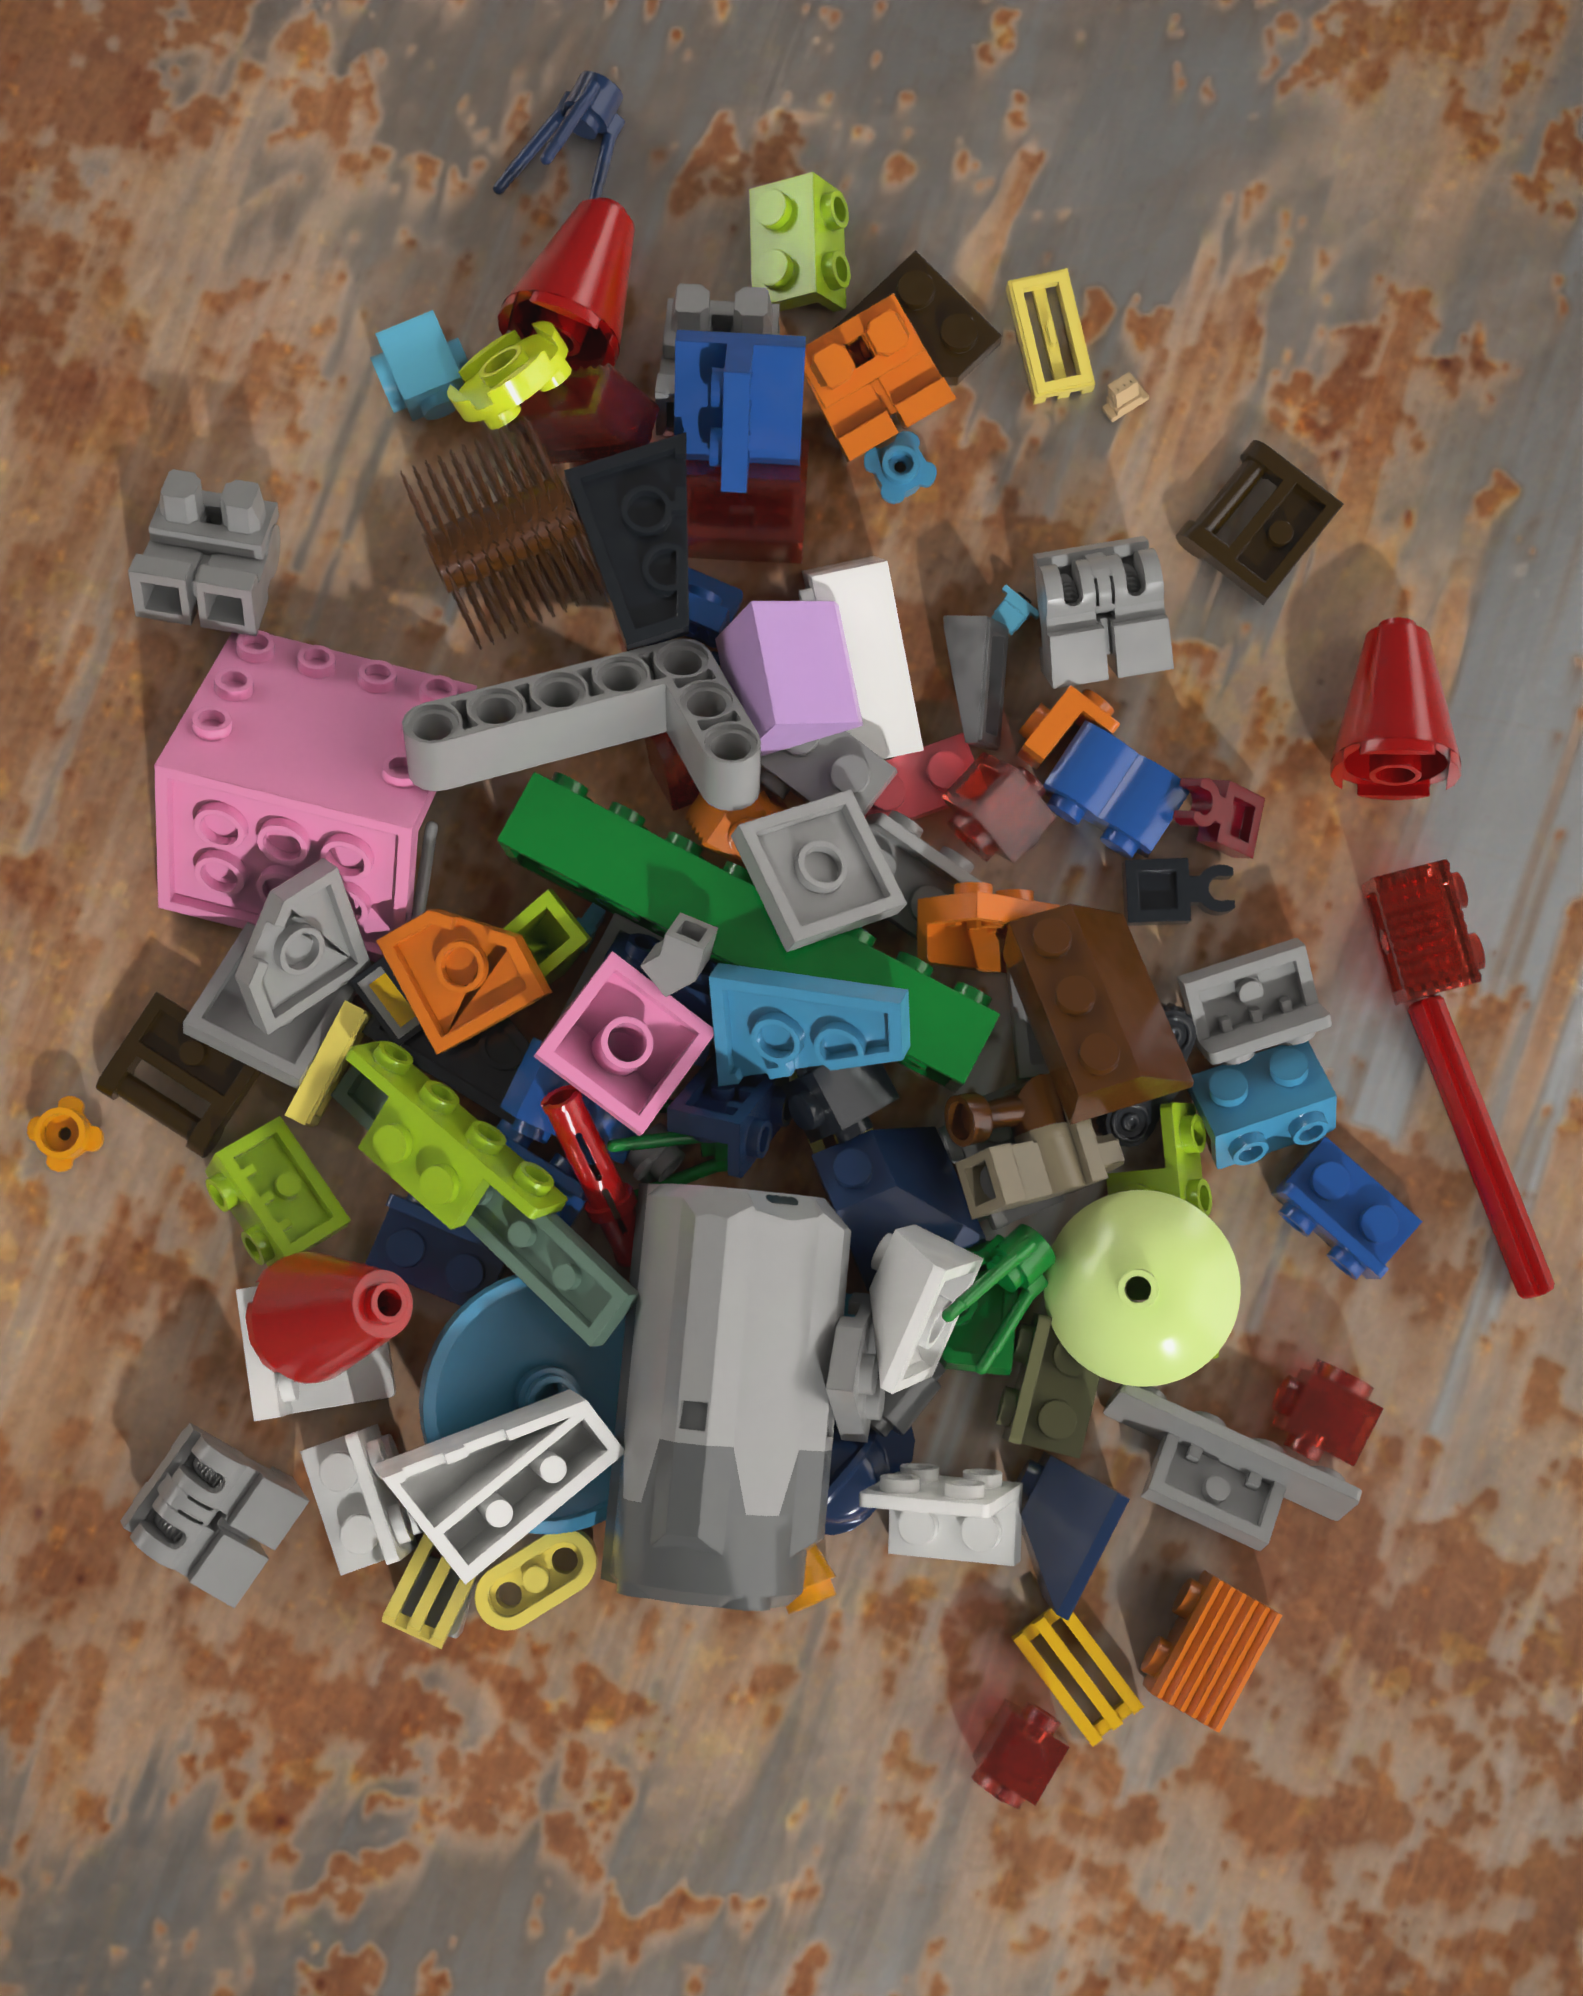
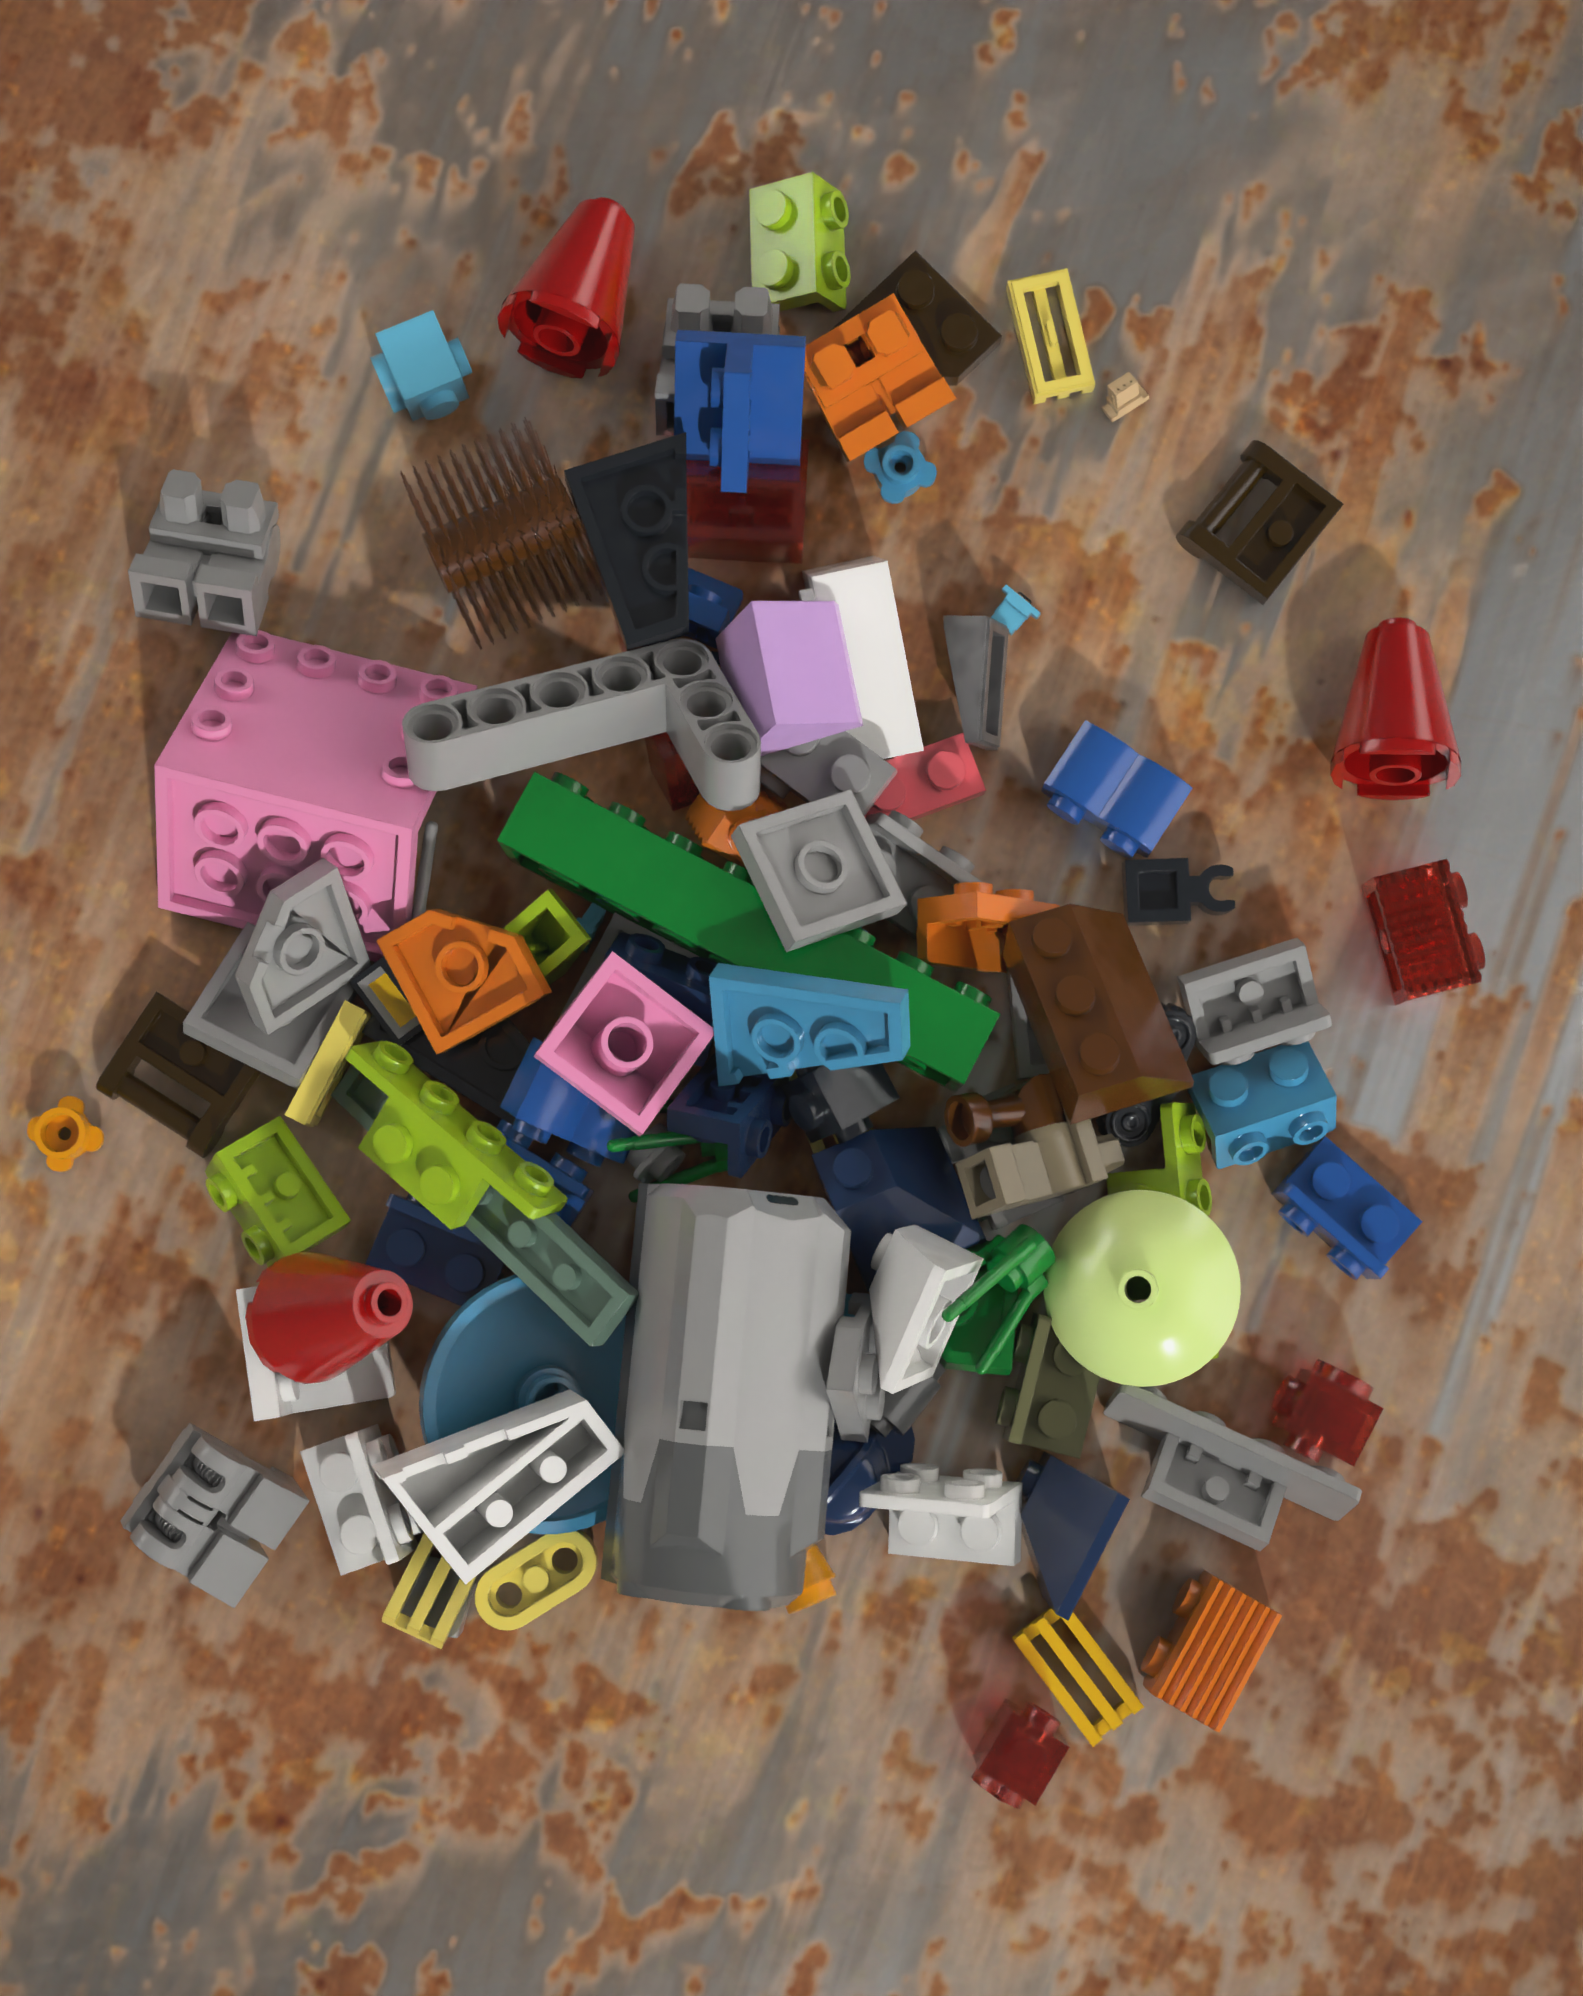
(509, 374): neon yellow plate -> none
(568, 1117): red pin -> none
(584, 111): dark blue plant -> none
(589, 416): clear red brick -> none
(680, 955): light grey piece -> none
(997, 809): clear red brick -> none
(1048, 727): orange bracket -> none
(1101, 610): light grey hips -> none
(1225, 815): dark red plate -> none
(1481, 1147): red axle -> none

